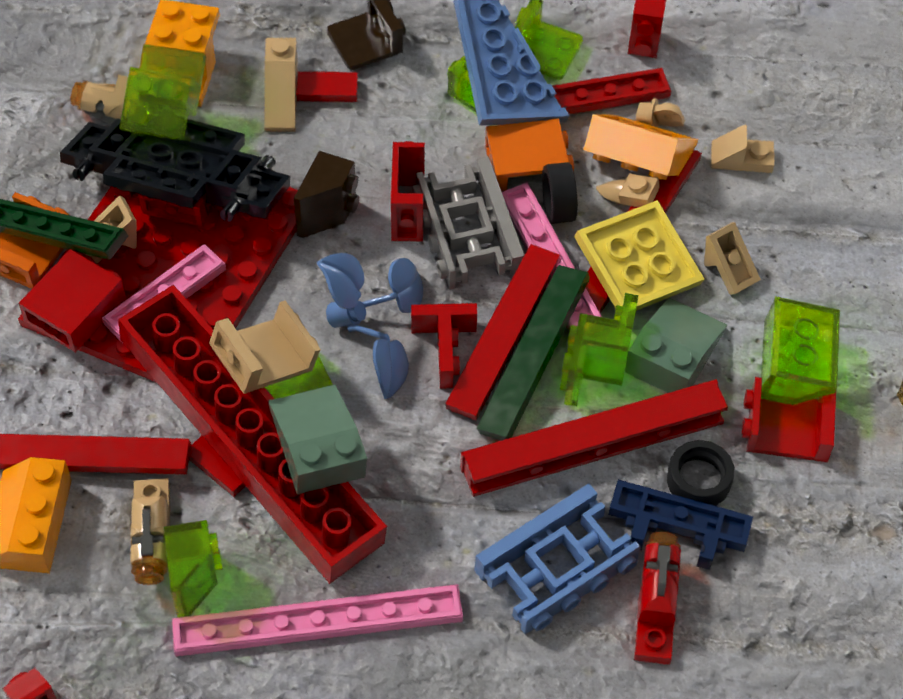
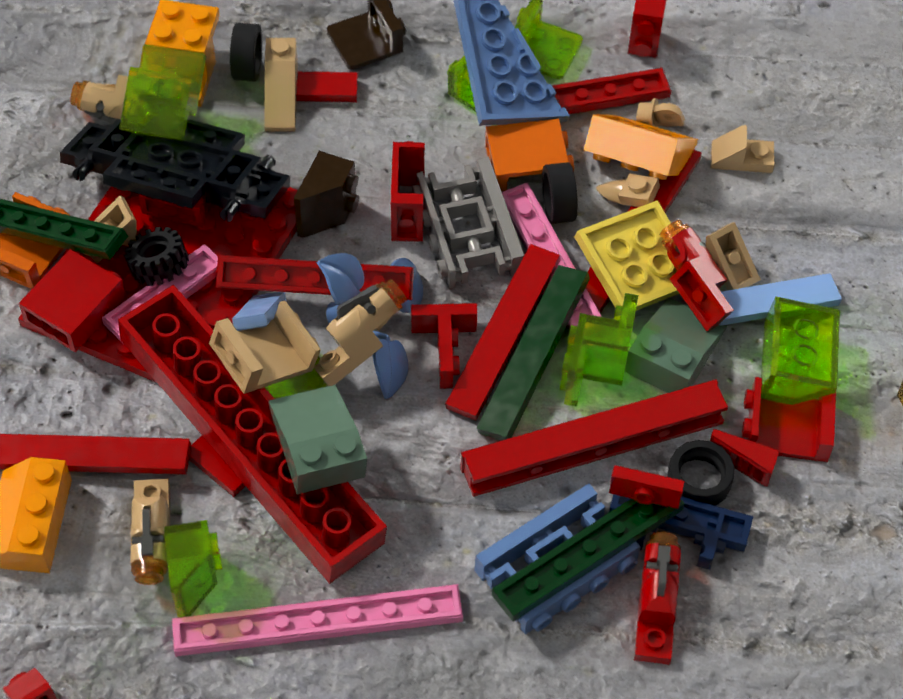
(156, 256): none -> black tyre
(246, 52): none -> black tyre
(258, 311): none -> light blue tile
(299, 275): none -> red tile
(355, 328): none -> tan plate
(579, 555): none -> dark green plate
(646, 487): none -> red plate
(697, 274): none -> red plate
(748, 456): none -> red slope
(755, 301): none -> light blue tile

